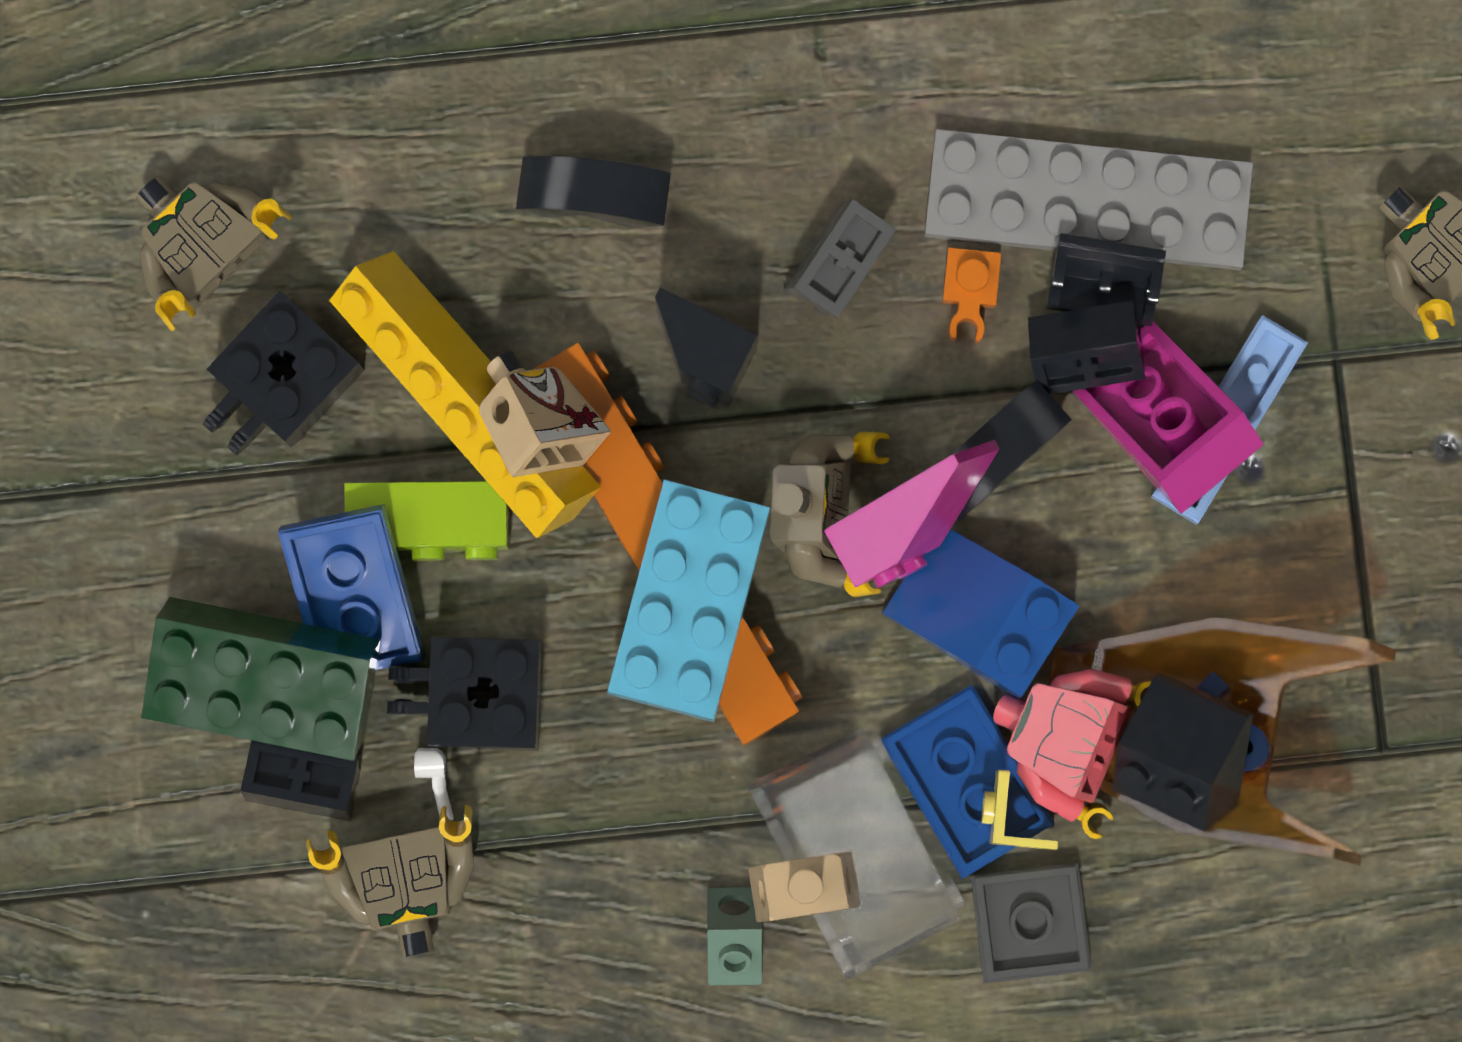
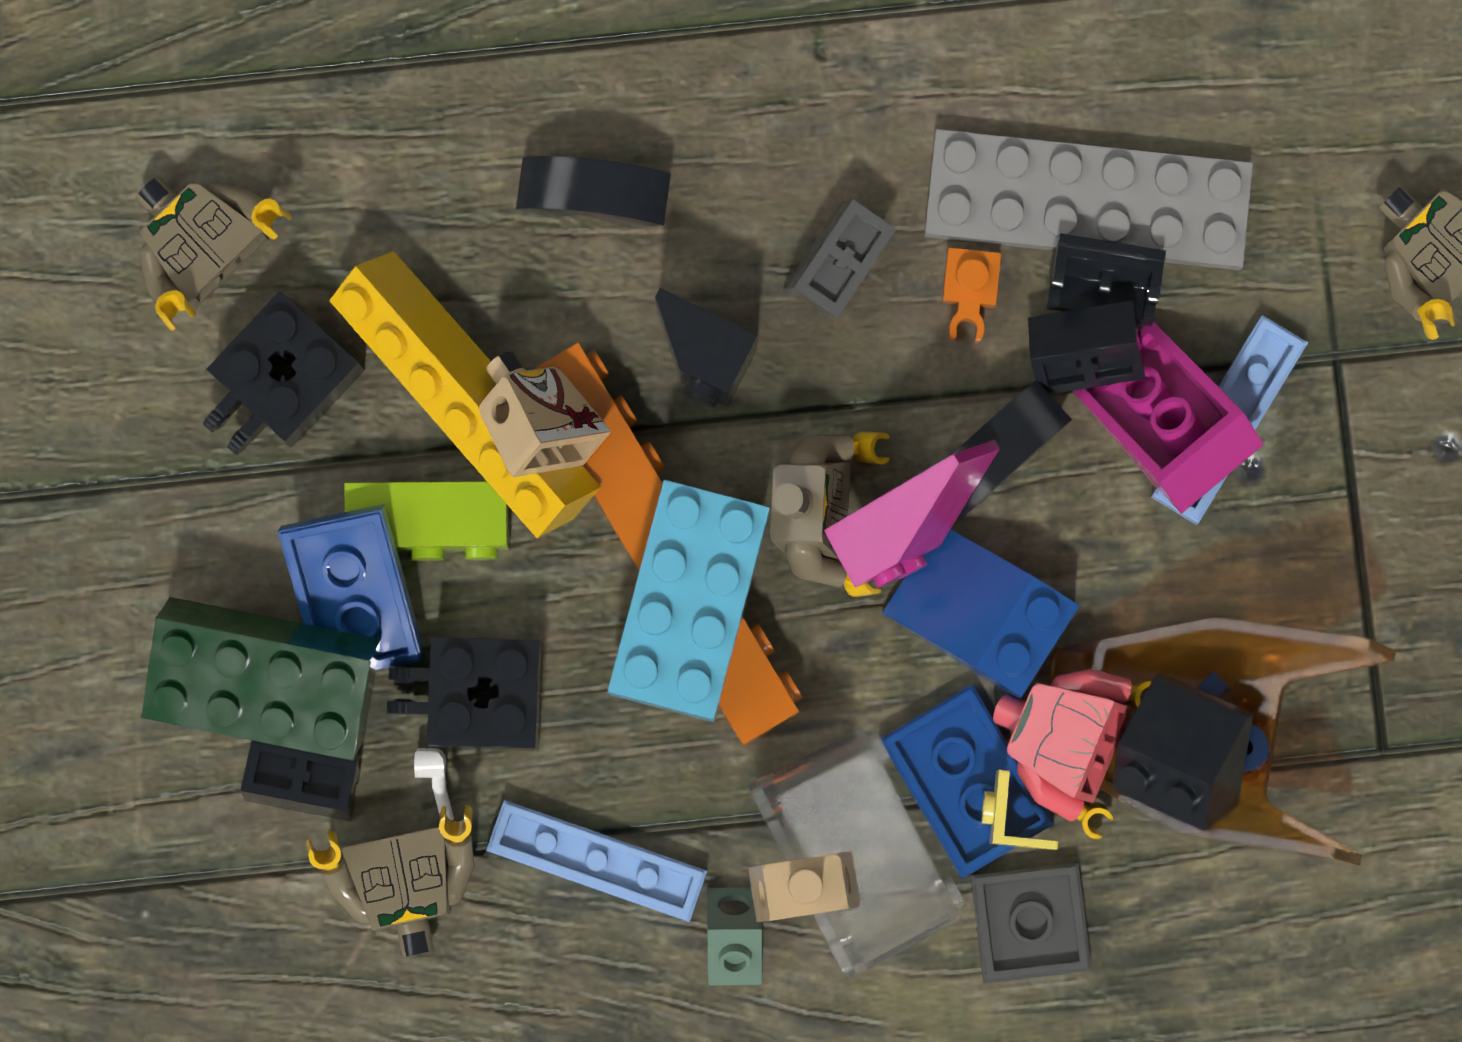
(596, 860): none -> light blue tile

